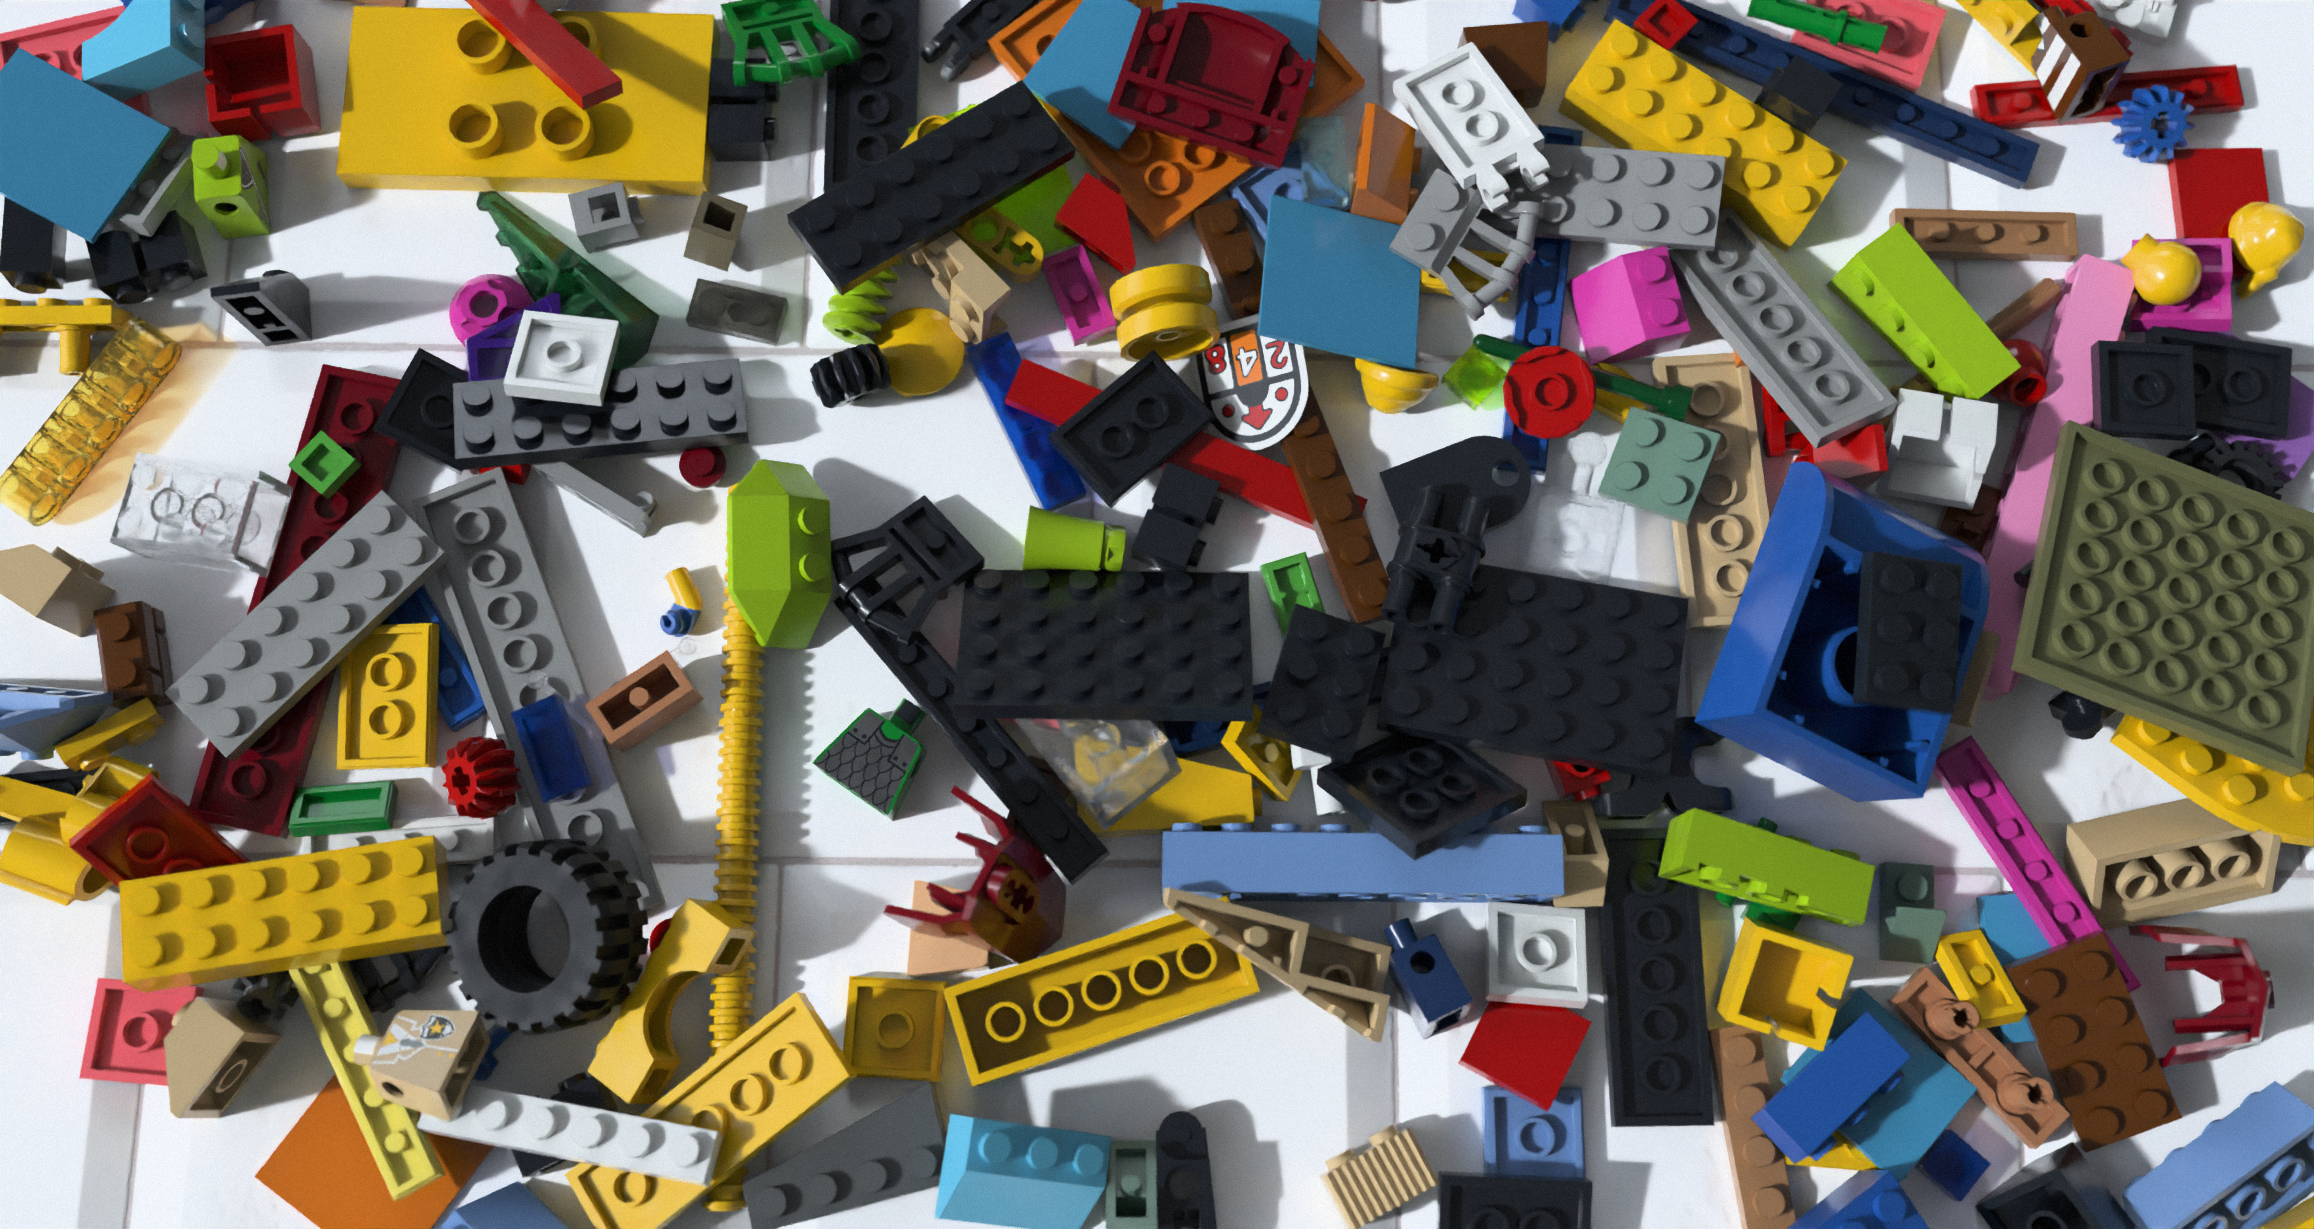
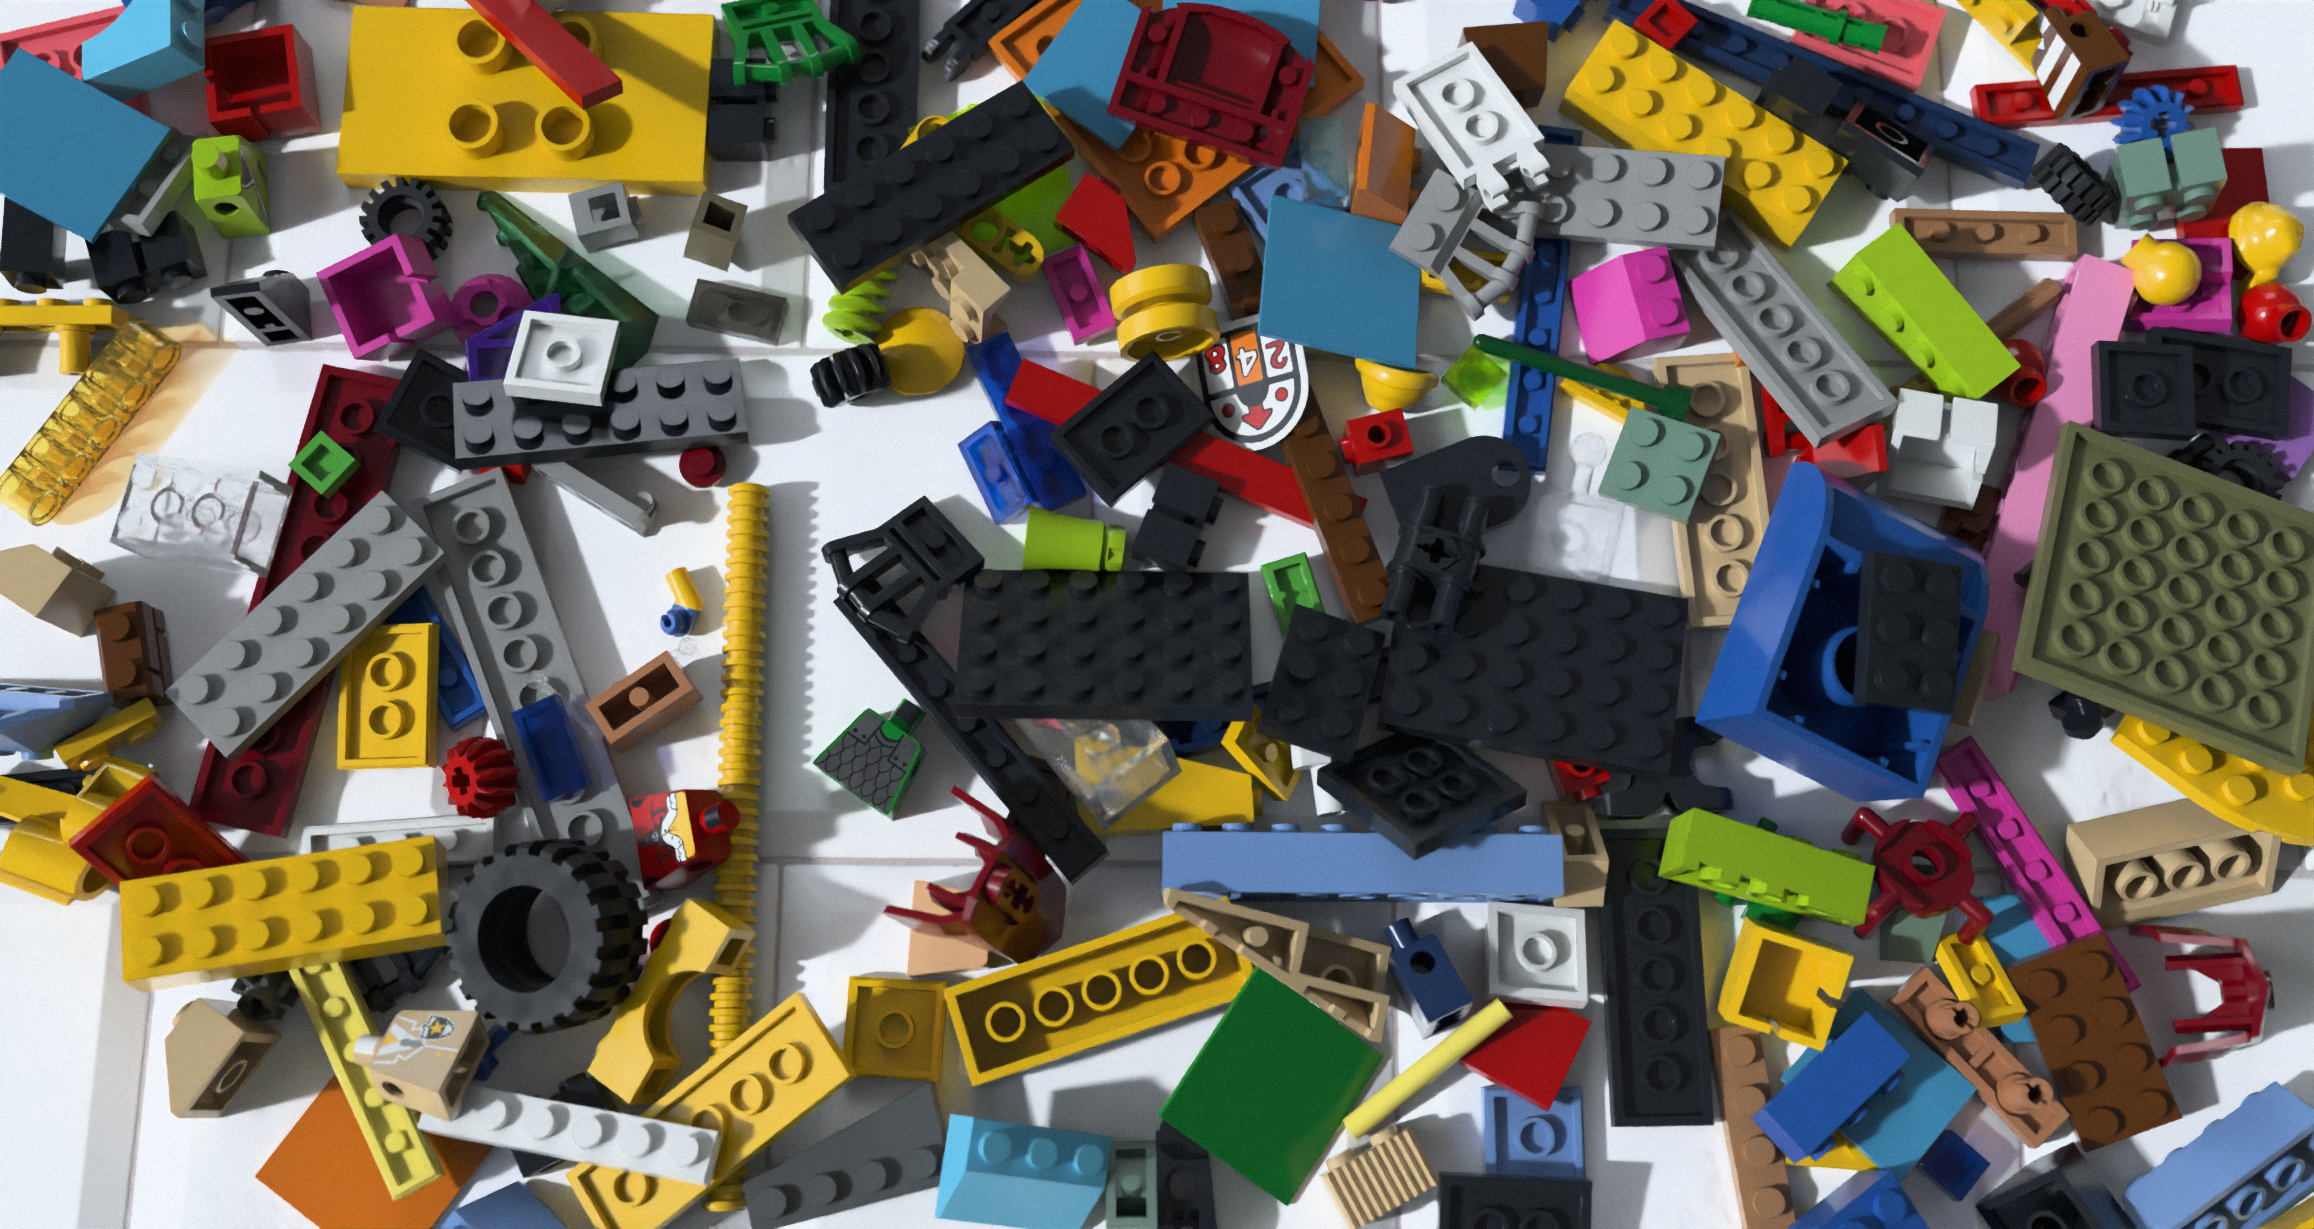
(130, 1032): coral plate -> none
(343, 808): green tile -> none
(387, 298): none -> dark pink piece
(401, 198): none -> black tyre
(681, 835): none -> red torso
(779, 553): lime wedge -> none
(998, 472): none -> clear blue plate
(1271, 1085): none -> green piece
(1376, 442): none -> red brick
(1427, 1068): none -> light yellow piece
(1549, 392): red tile -> none
(1881, 151): none -> black slope
(1910, 889): none -> dark red plate
(2074, 184): none -> black tyre
(2161, 191): none -> sand green piece
(2272, 314): none -> red piece

